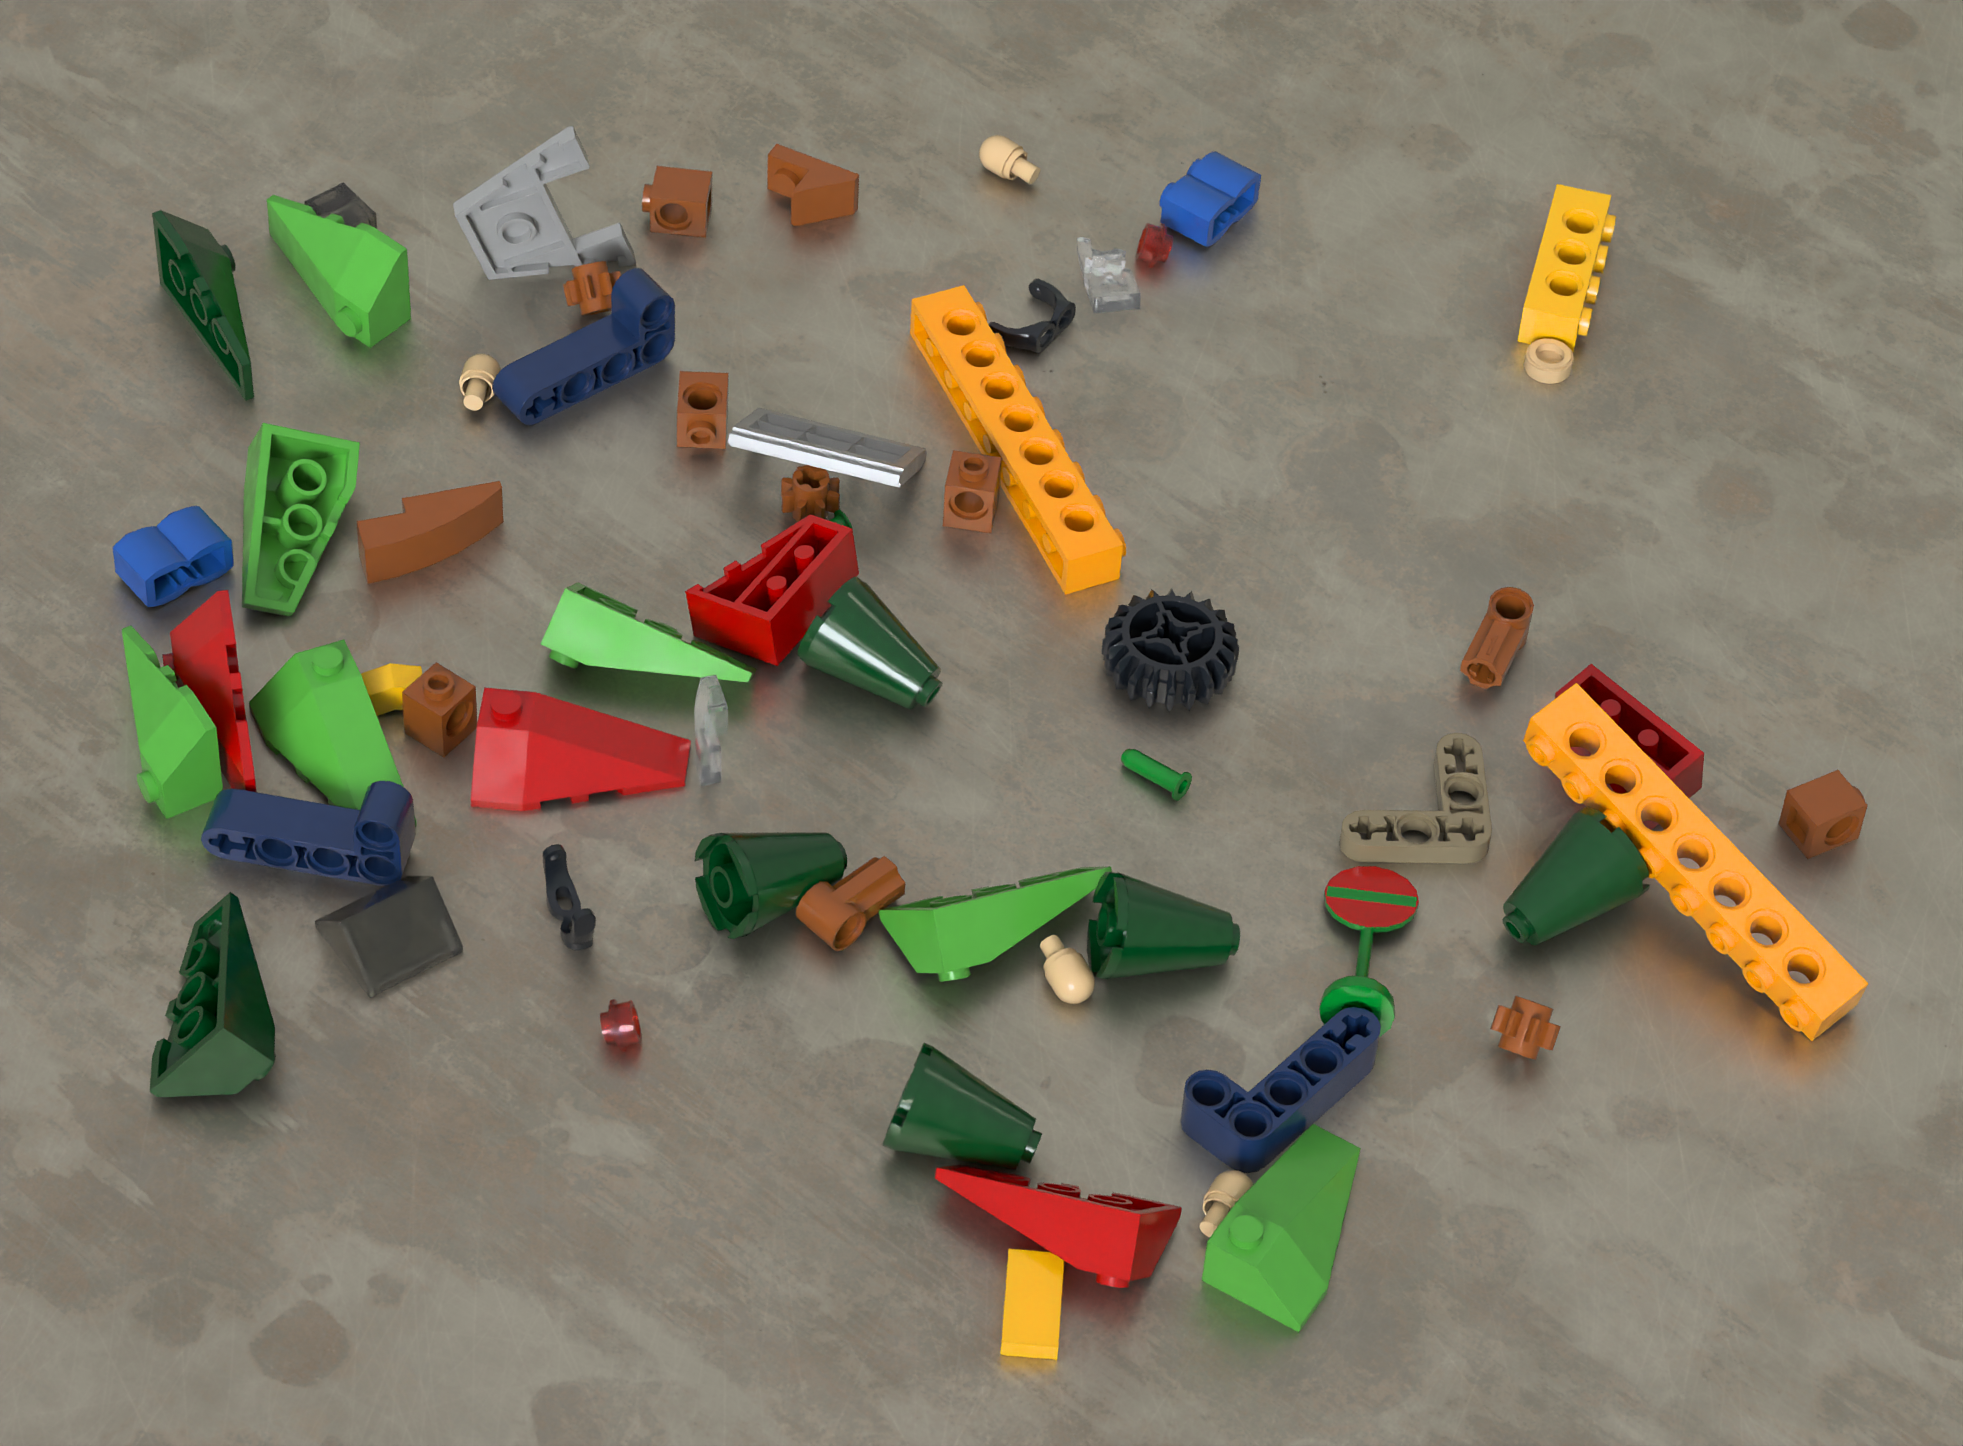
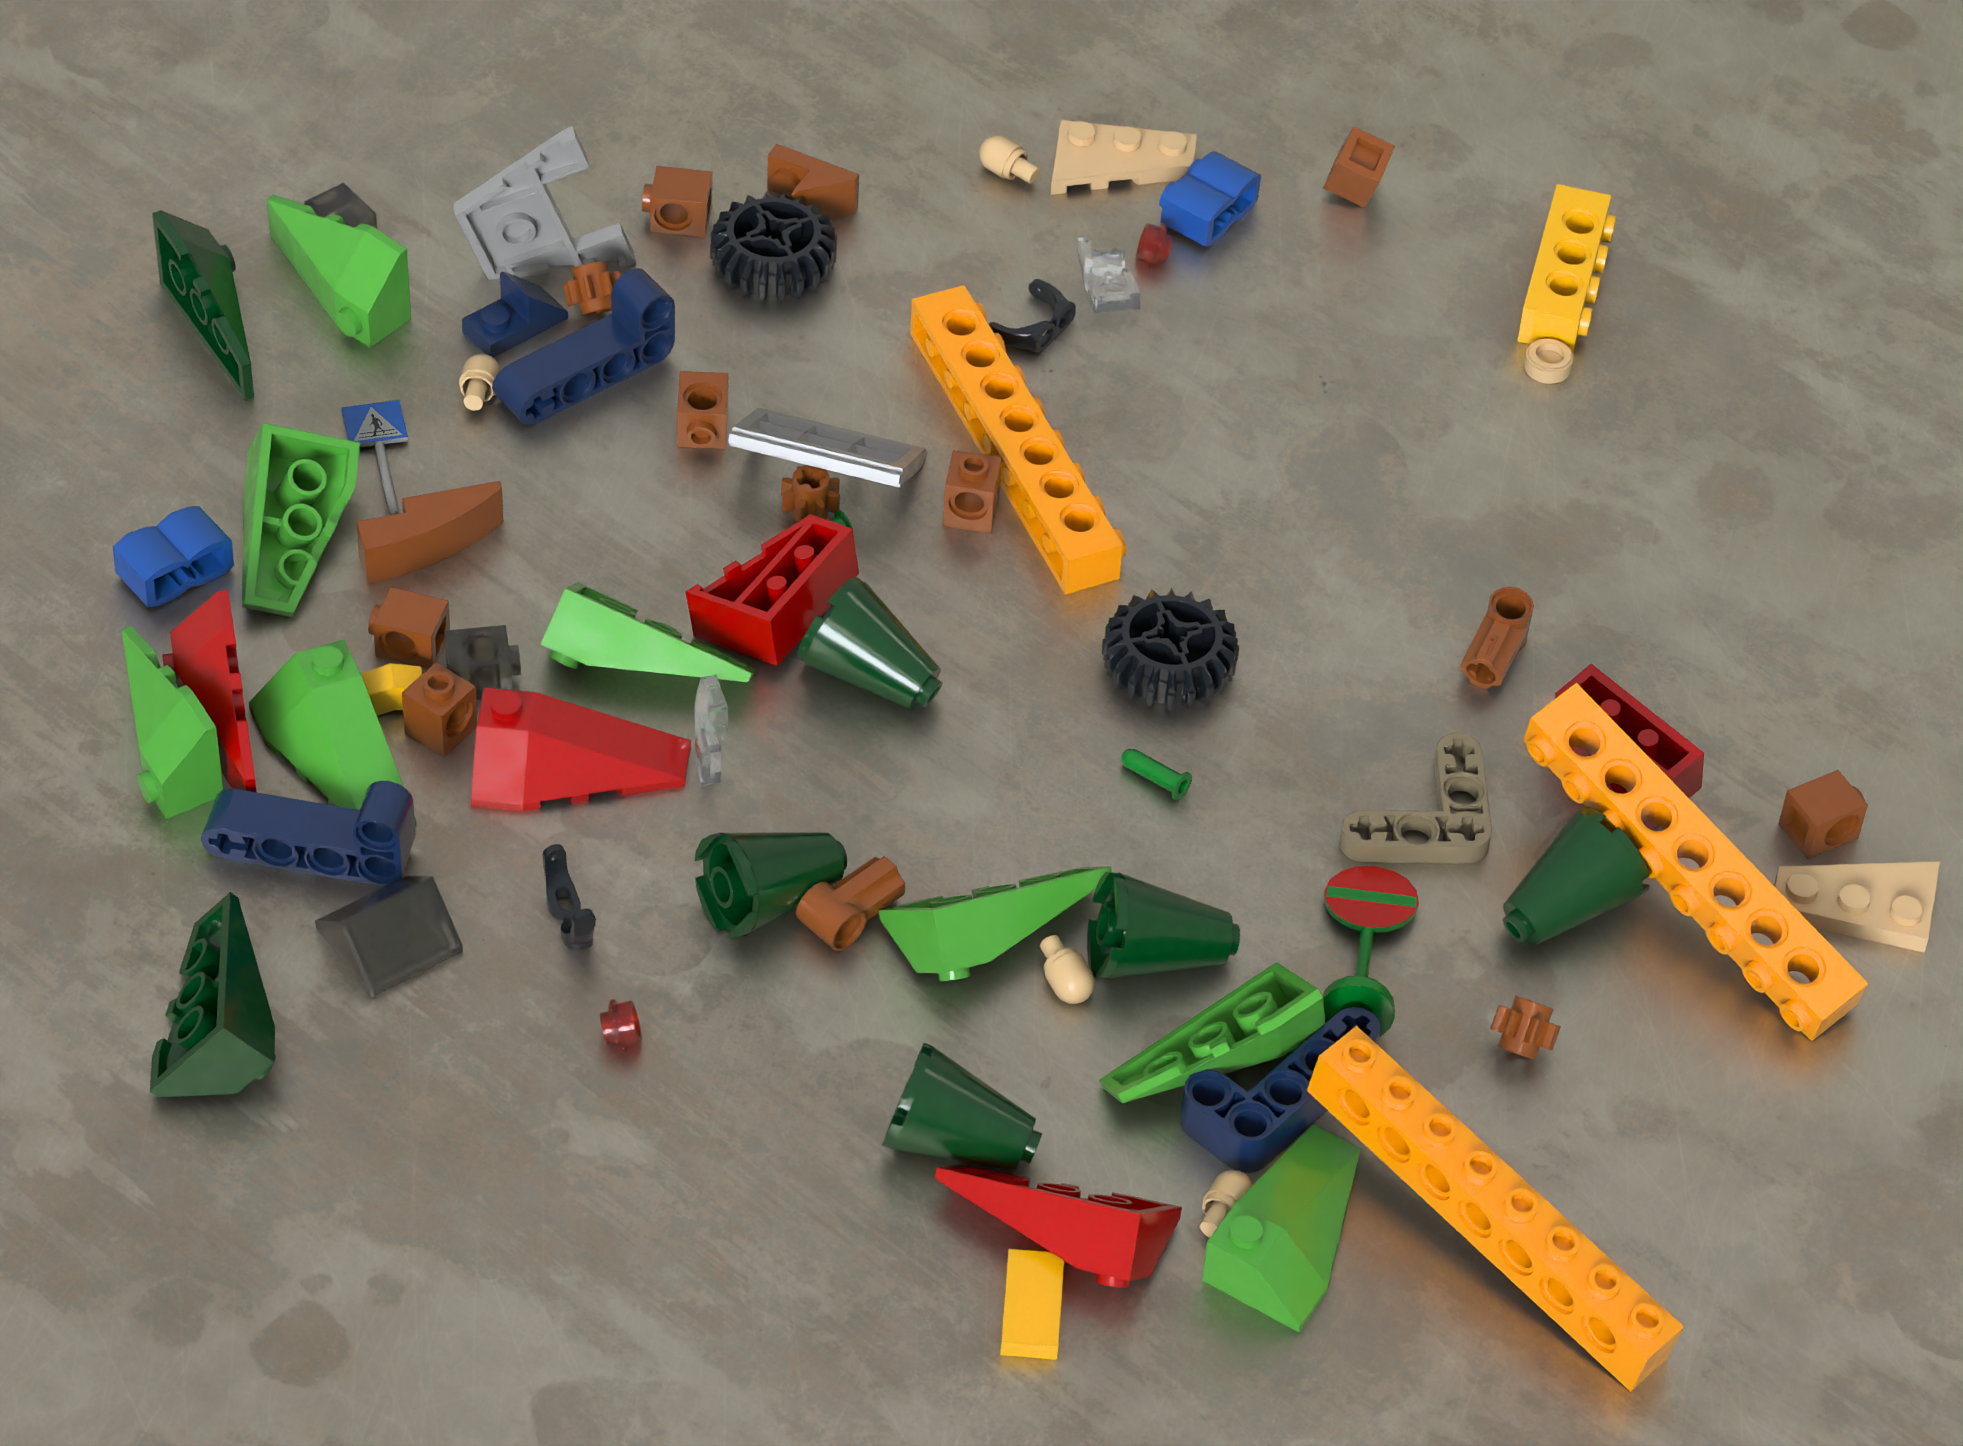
(375, 426): none -> piece
(410, 627): none -> dark orange brick
(482, 657): none -> clear smoke brick
(516, 317): none -> dark blue slope
(773, 246): none -> black gear
(1112, 153): none -> tan wing
(1244, 1028): none -> bright green wedge
(1358, 167): none -> dark orange brick
(1494, 1208): none -> light orange brick
(1865, 900): none -> tan wing

